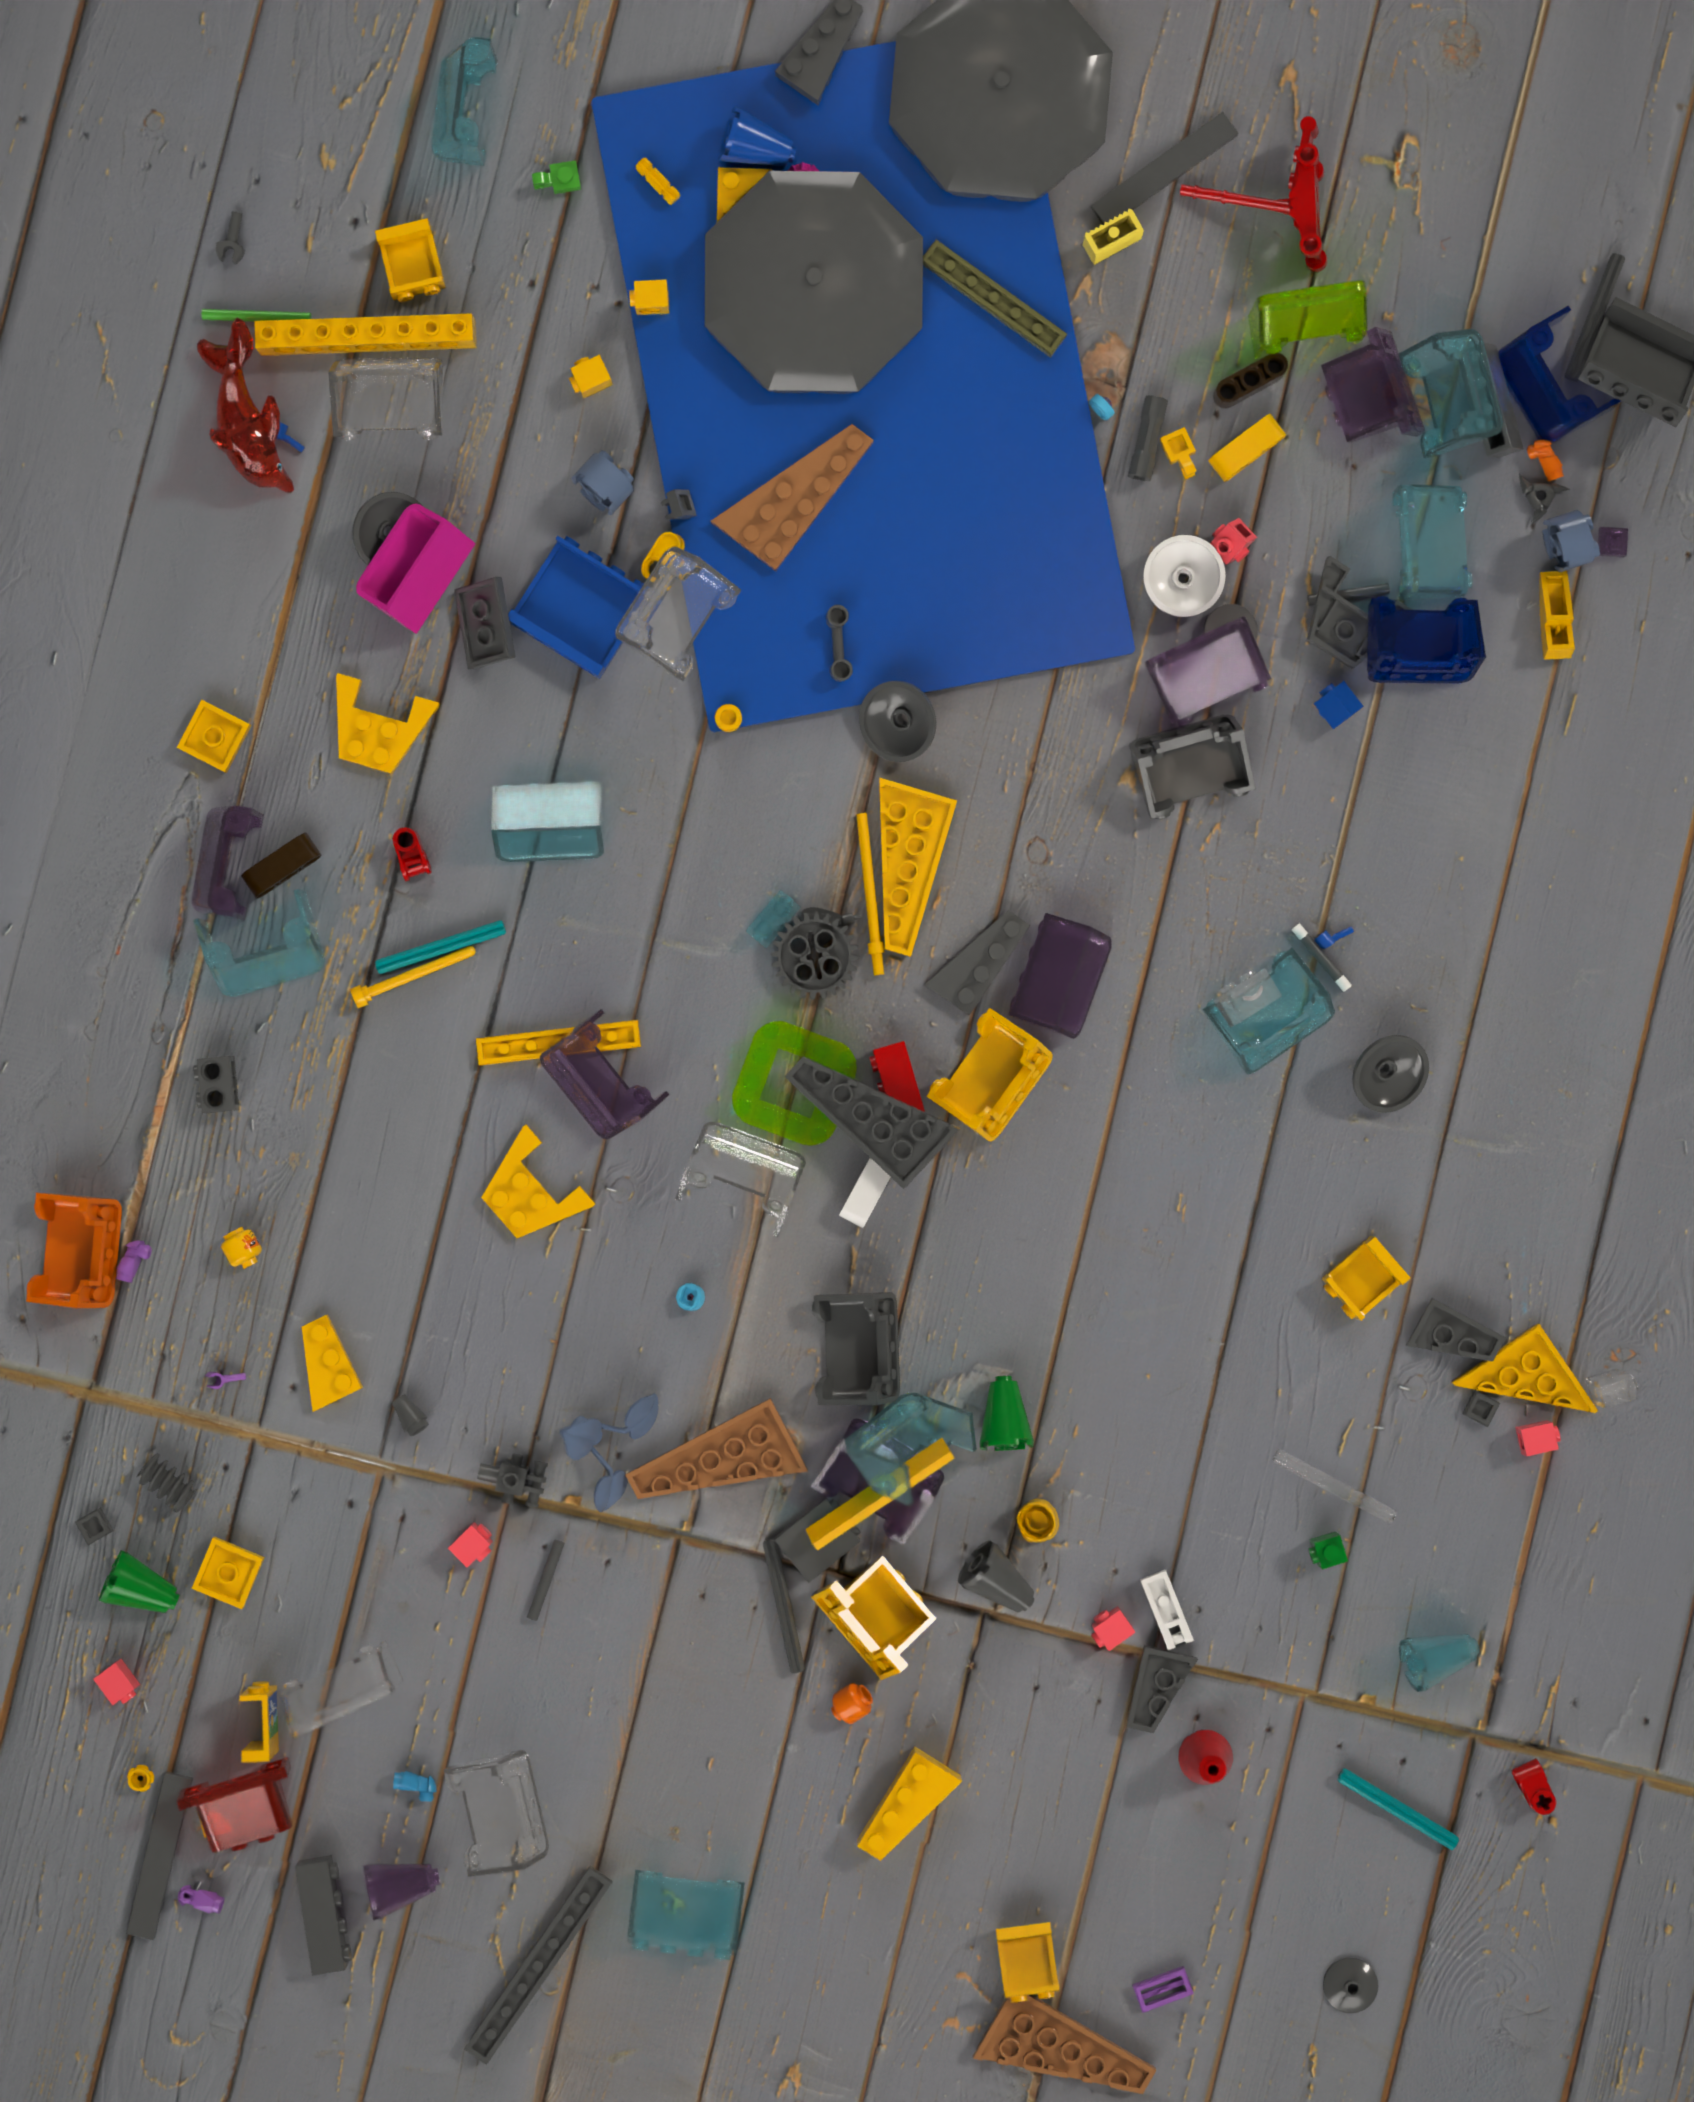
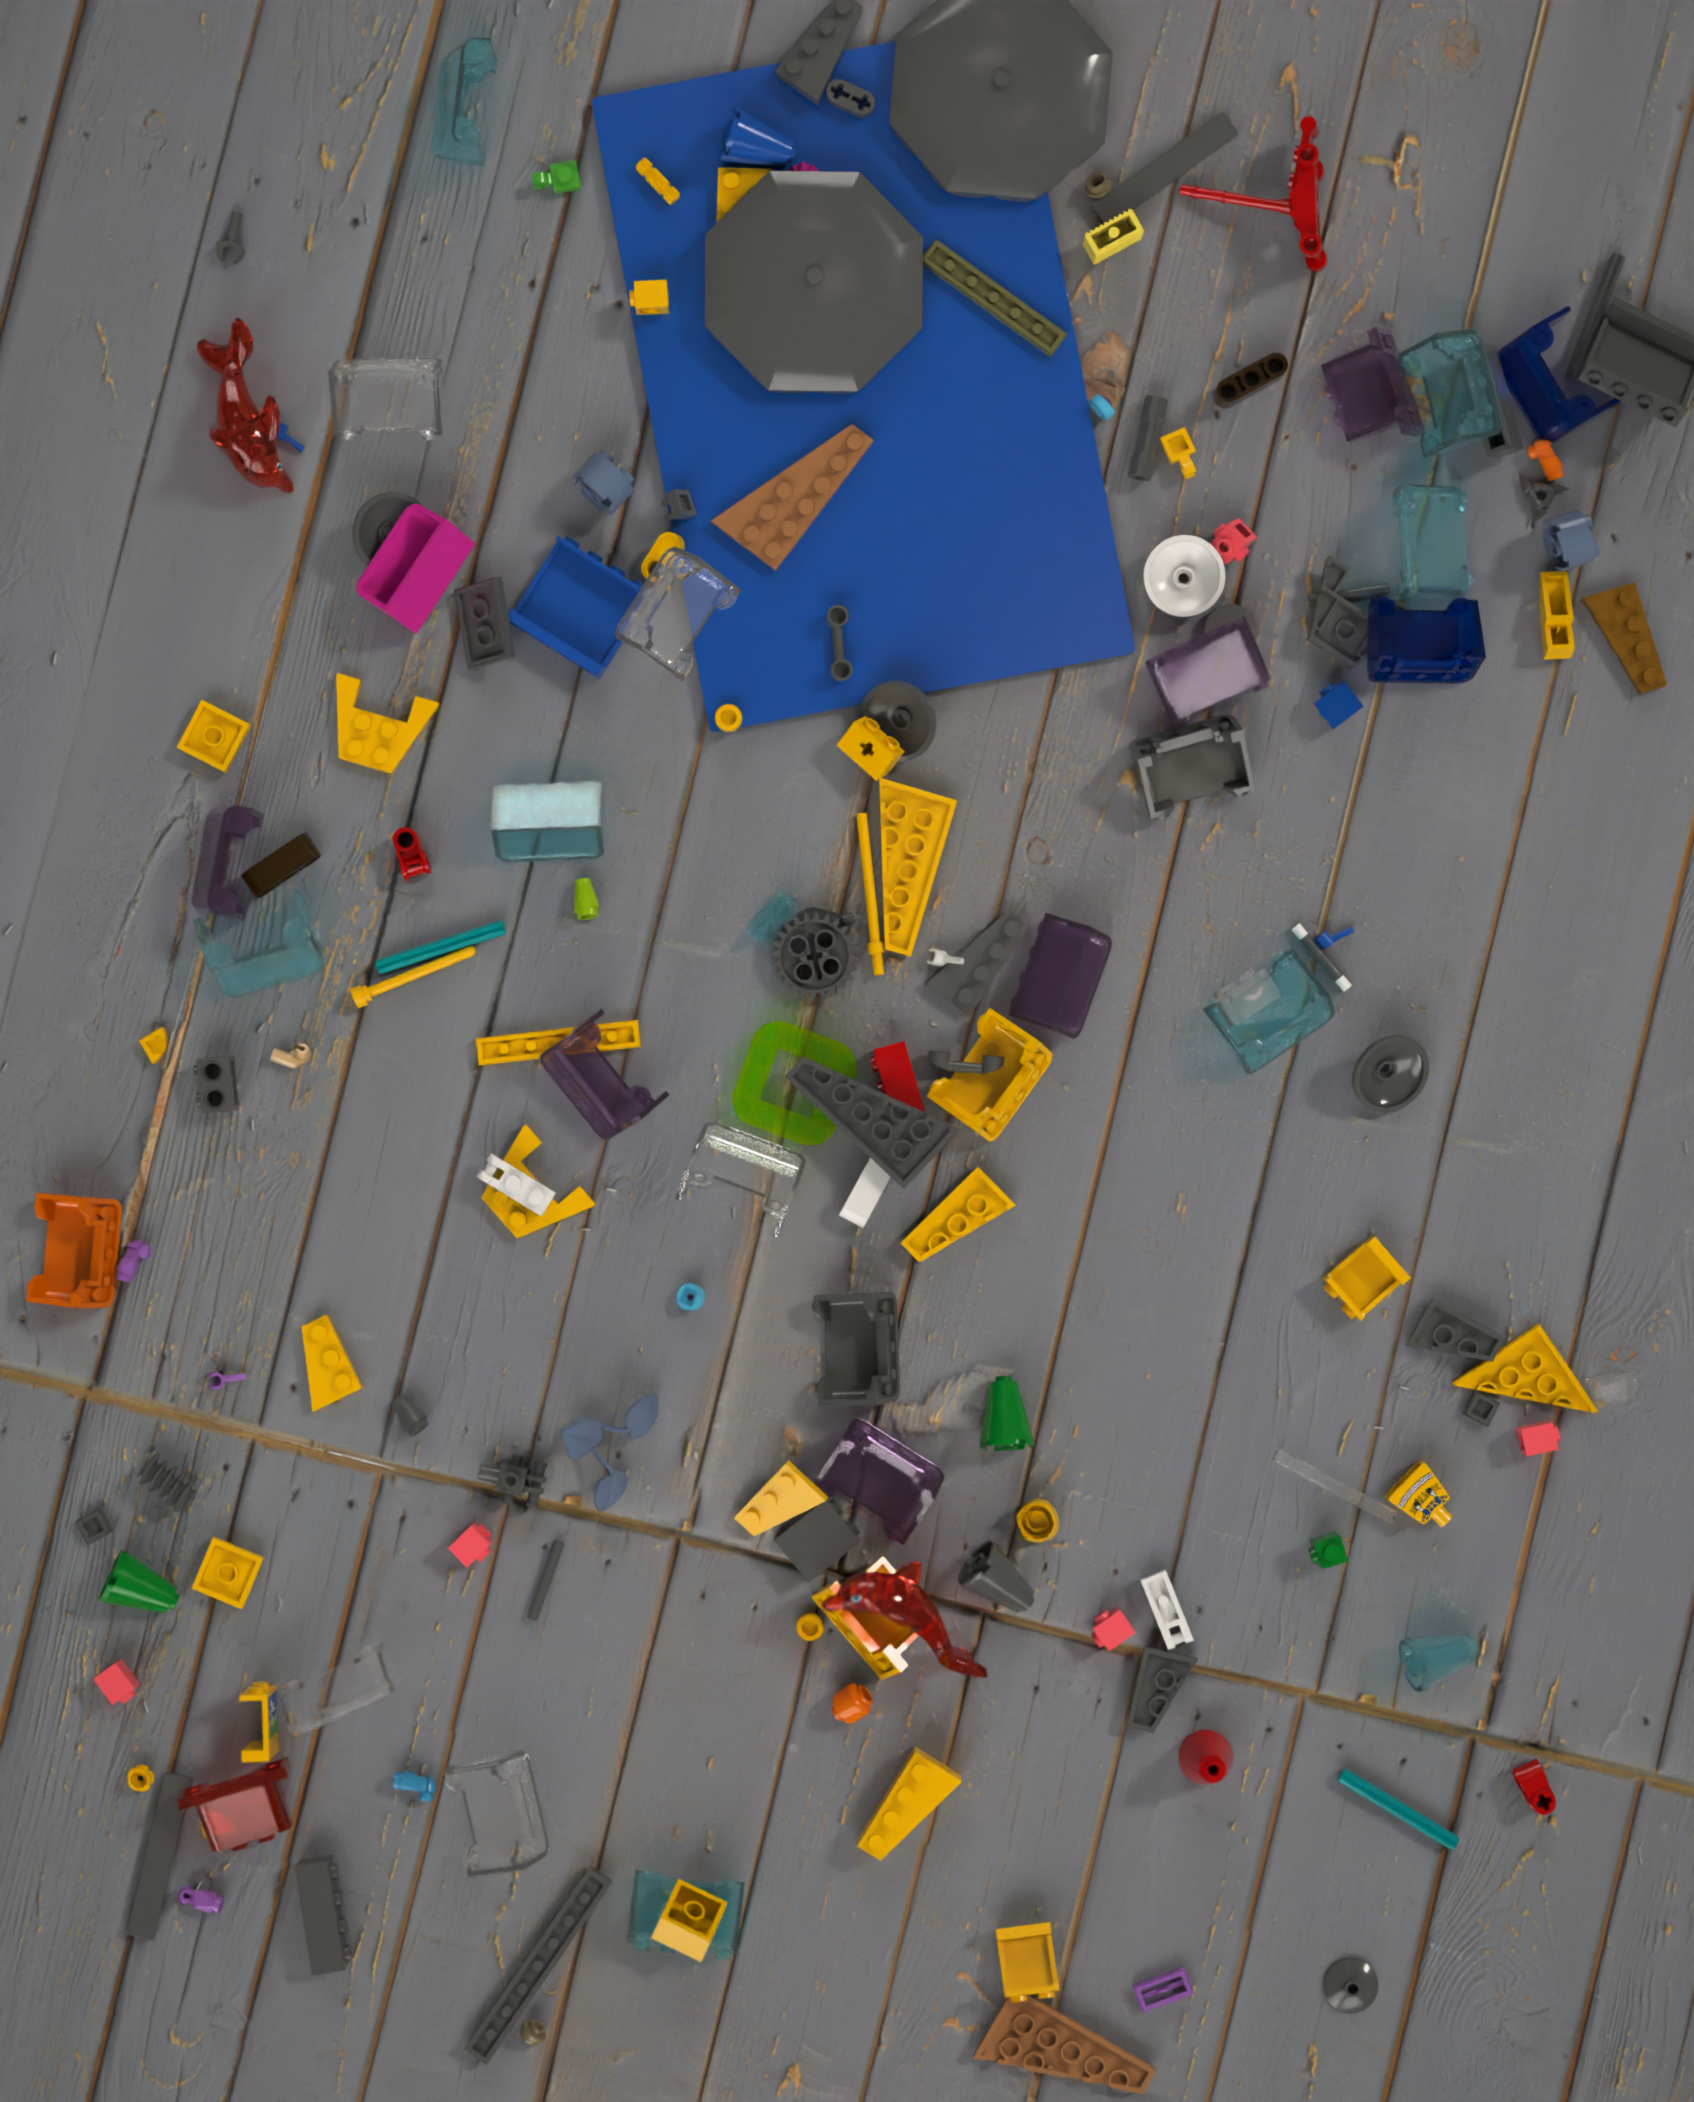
(155, 1044): none -> yellow tile
(241, 1248): yellow head -> none
(251, 316): bright green bar -> none
(293, 1058): none -> tan arm
(365, 334): yellow brick -> none
(397, 1885): clear purple cone -> none
(410, 260): yellow panel -> none
(517, 1185): none -> white plate
(532, 2032): none -> dark tan plate
(585, 900): none -> lime cone
(590, 376): yellow brick -> none
(689, 1920): none -> yellow brick
(734, 1452): medium nougat wing -> none
(780, 1499): none -> yellow wing
(783, 1606): dark grey axle -> none
(810, 1626): none -> yellow tile
(853, 92): none -> dark grey beam
(868, 1501): yellow tile -> none
(876, 760): none -> yellow brick
(900, 1432): clear light blue windscreen -> none
(908, 1605): none -> clear red animal
(942, 958): none -> white hand
(942, 1060): none -> dark grey bar
(961, 1212): none -> yellow wing
(1098, 185): none -> dark tan plate
(1247, 447): yellow beam -> none
(1308, 315): clear neon green windscreen -> none
(1420, 1495): none -> yellow torso
(1613, 541): clear purple tile -> none
(1625, 626): none -> pearl gold wing

